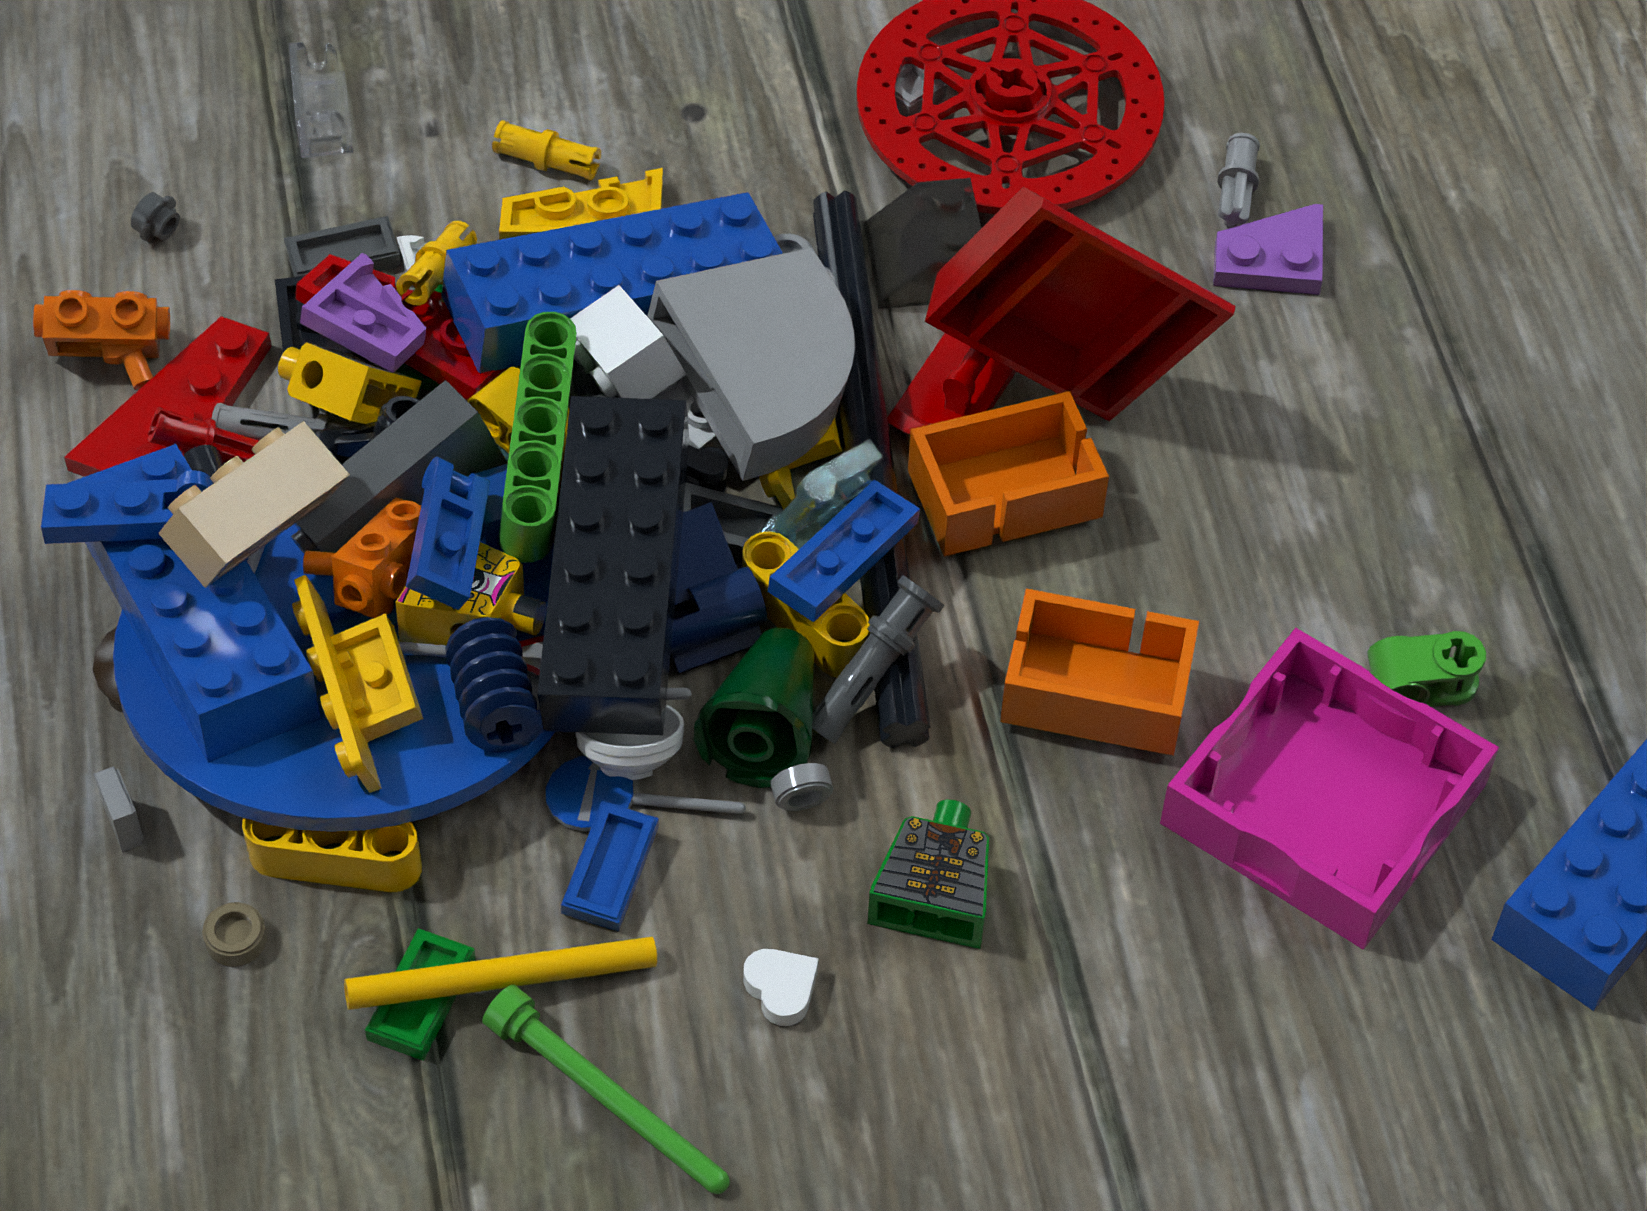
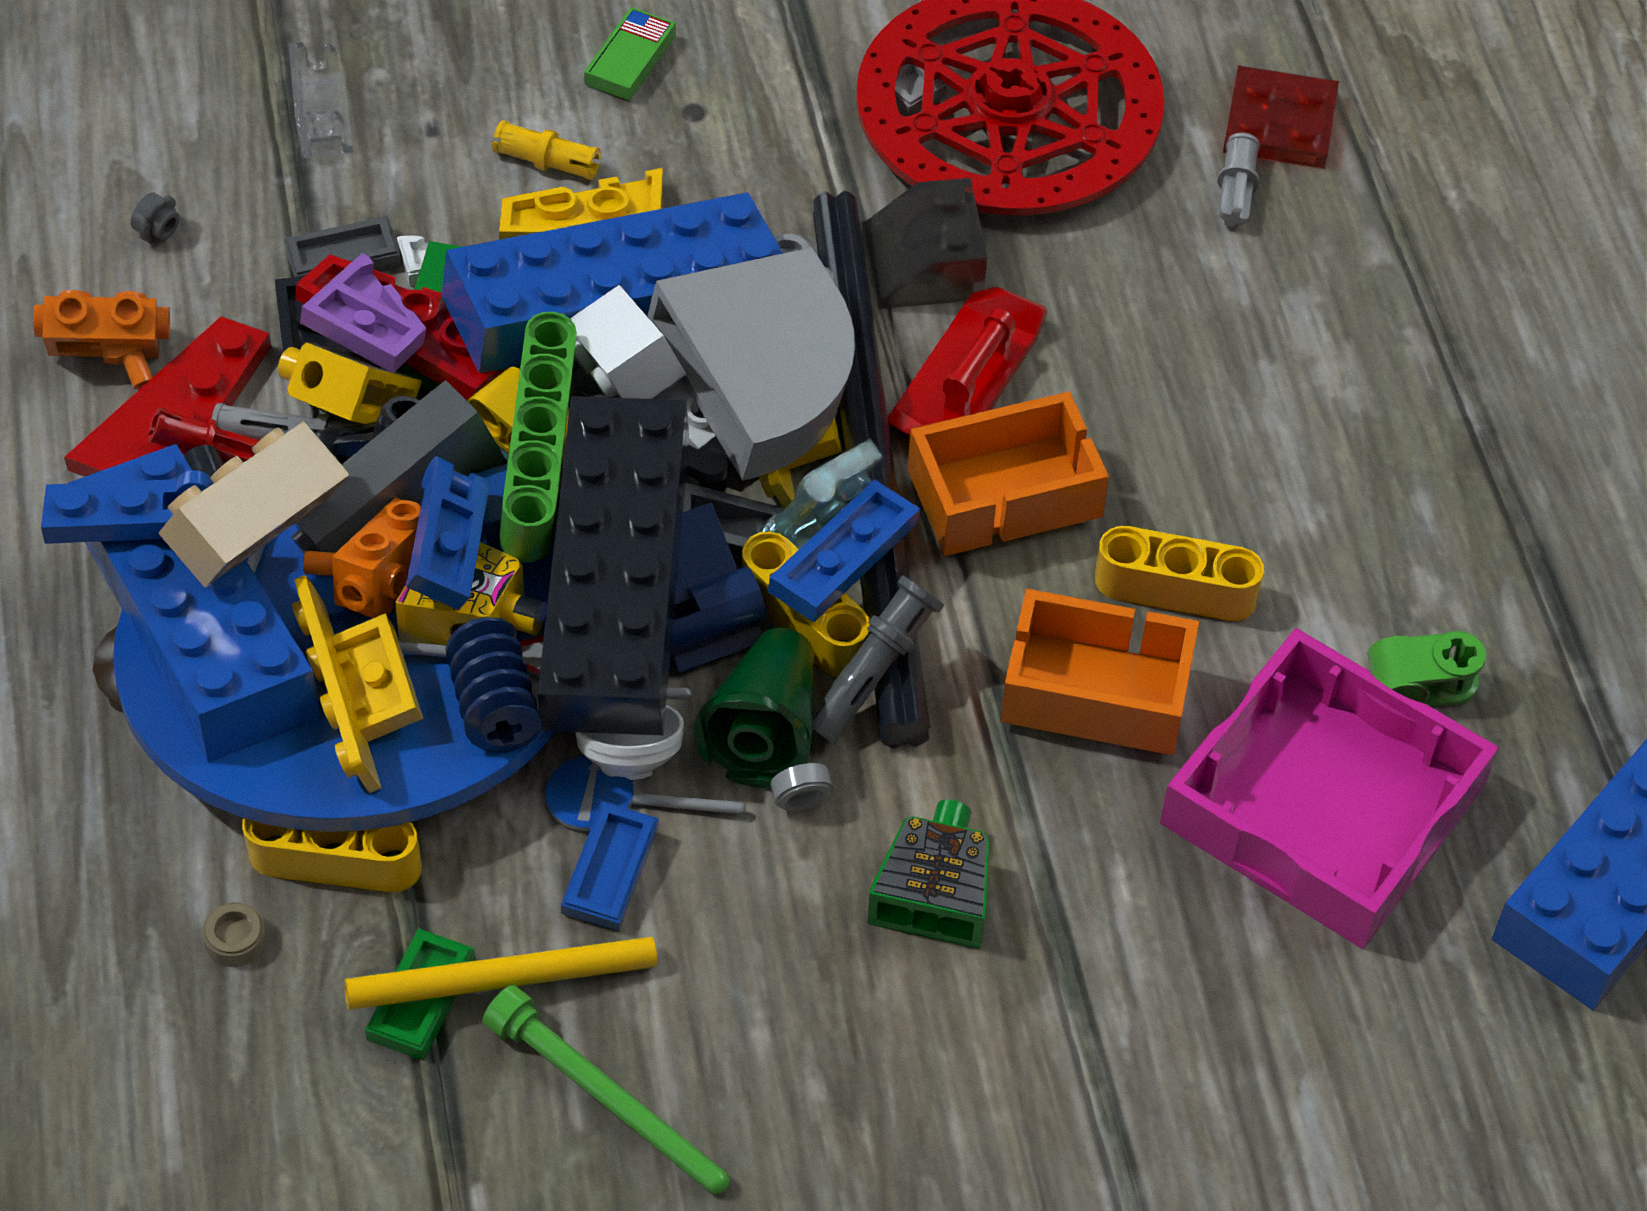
(119, 808): light grey tile -> none
(430, 263): yellow pin -> none
(630, 53): none -> bright green tile
(781, 983): white tile -> none
(1071, 305): red slope -> none
(1144, 566): none -> yellow beam
(1273, 253): medium lavender wing -> none
(1285, 113): none -> clear red plate

